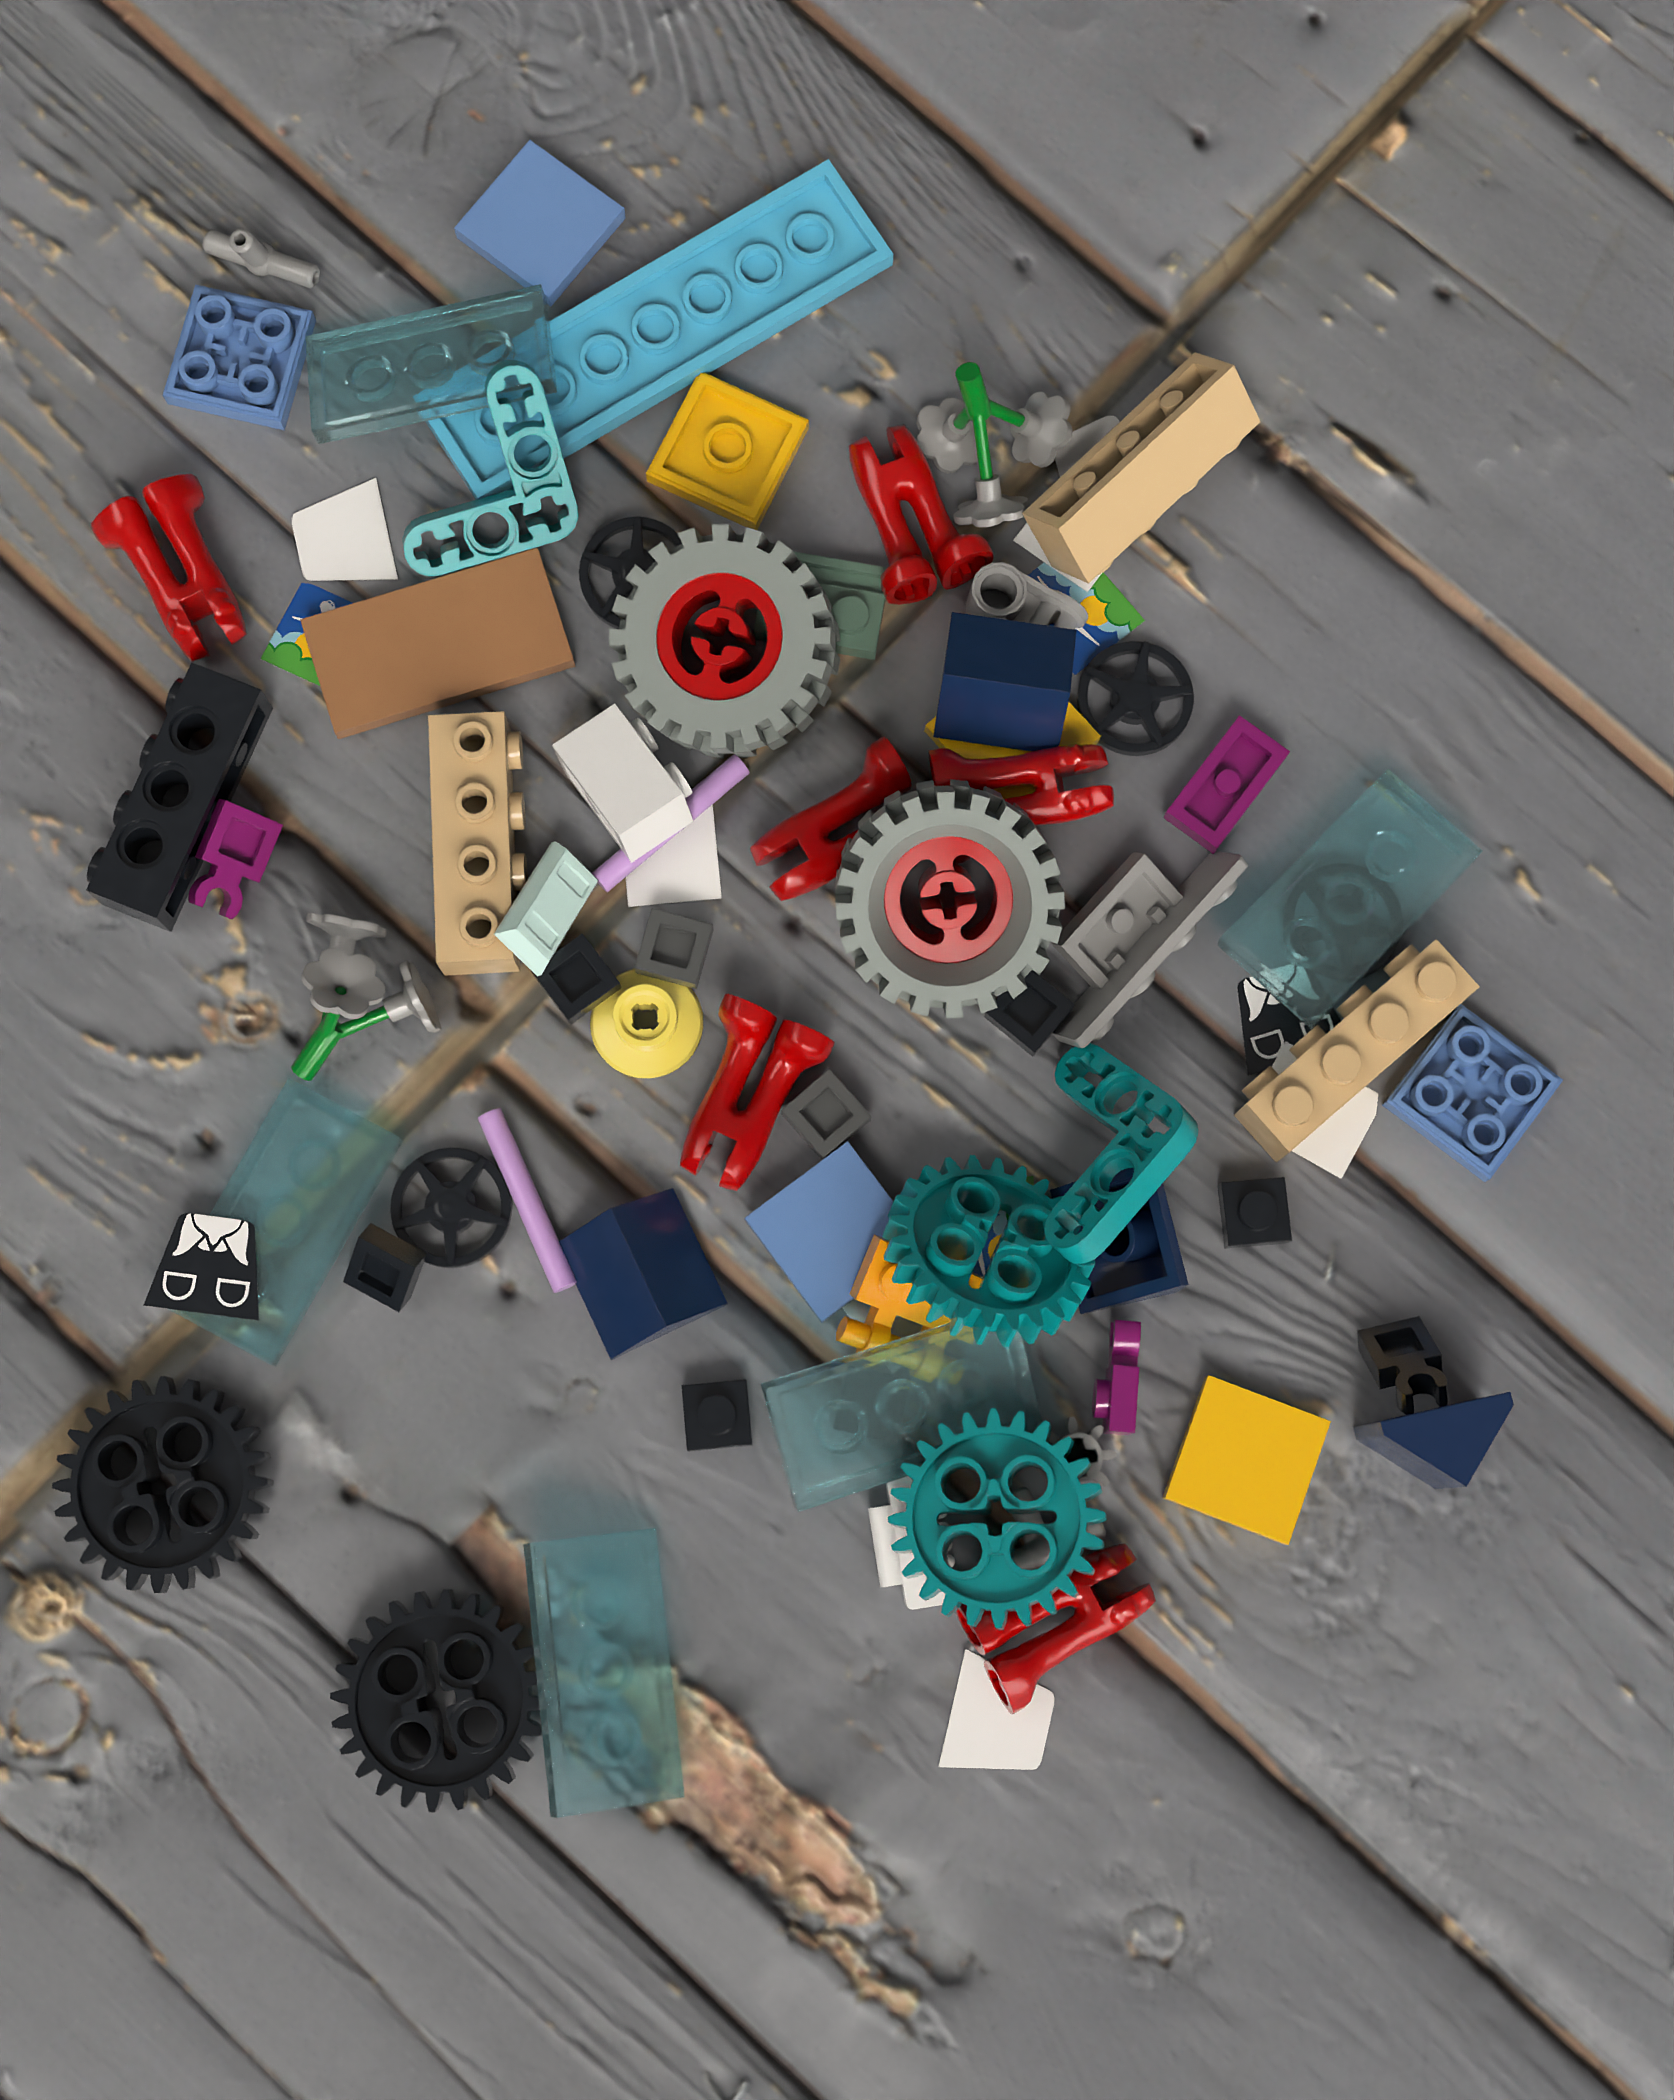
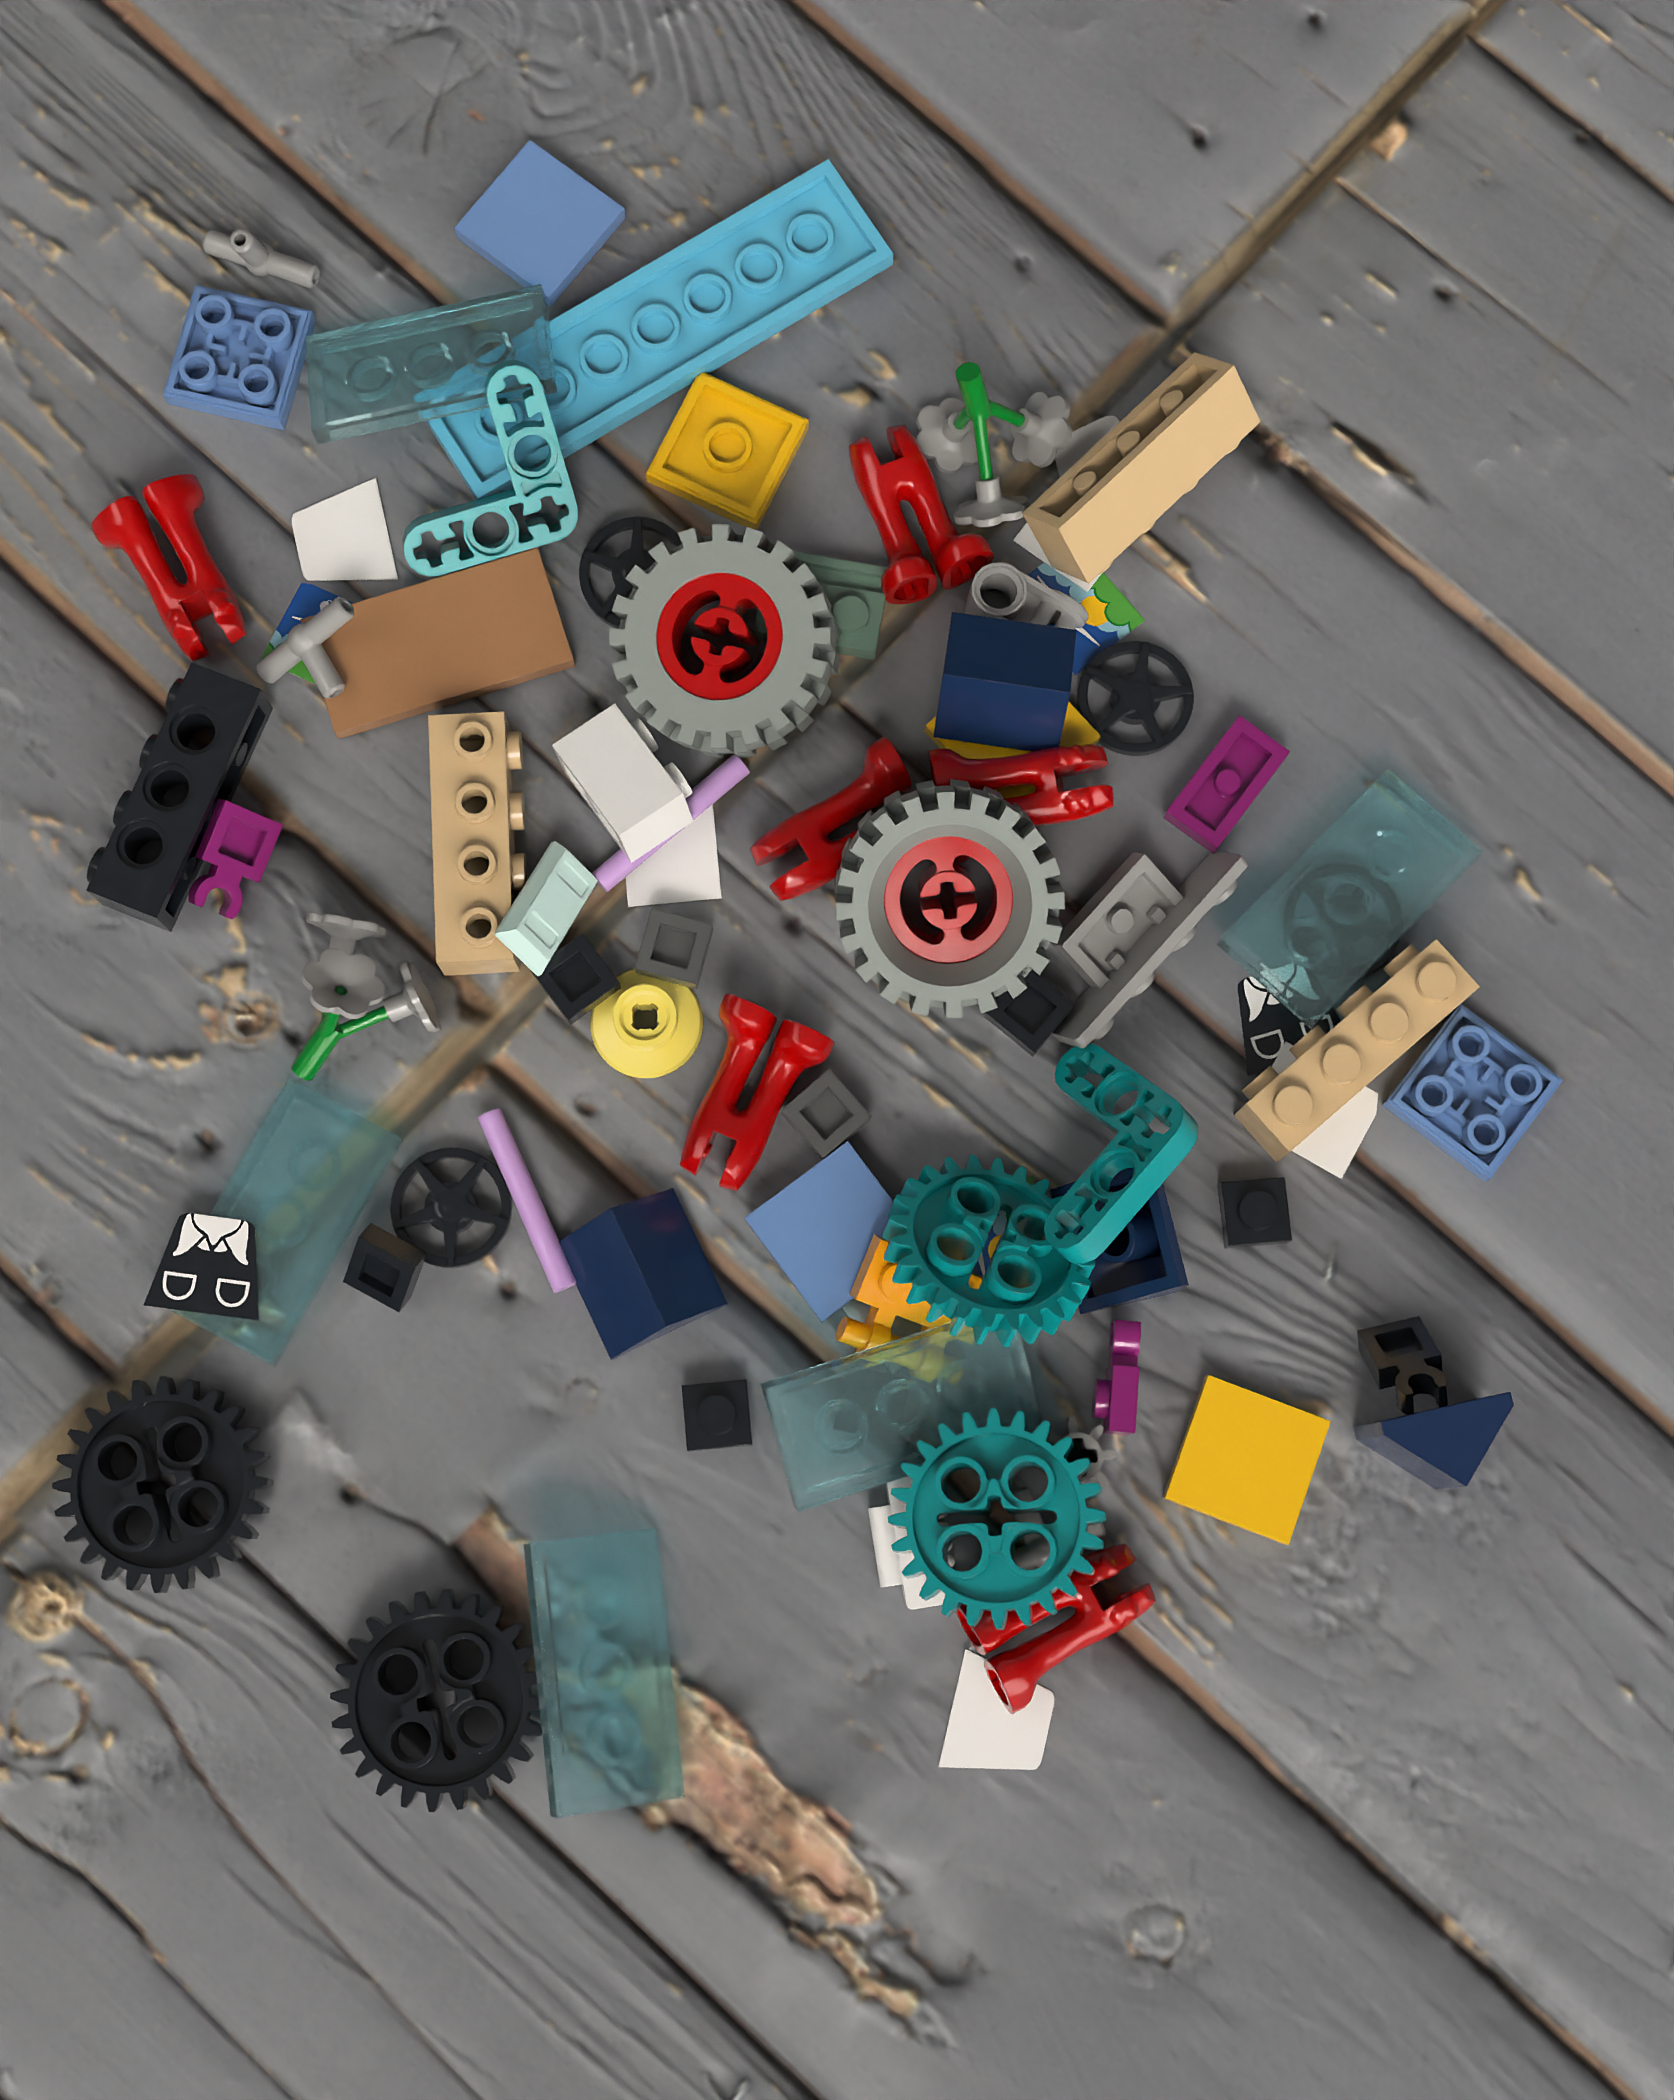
(305, 644): none -> light grey piece

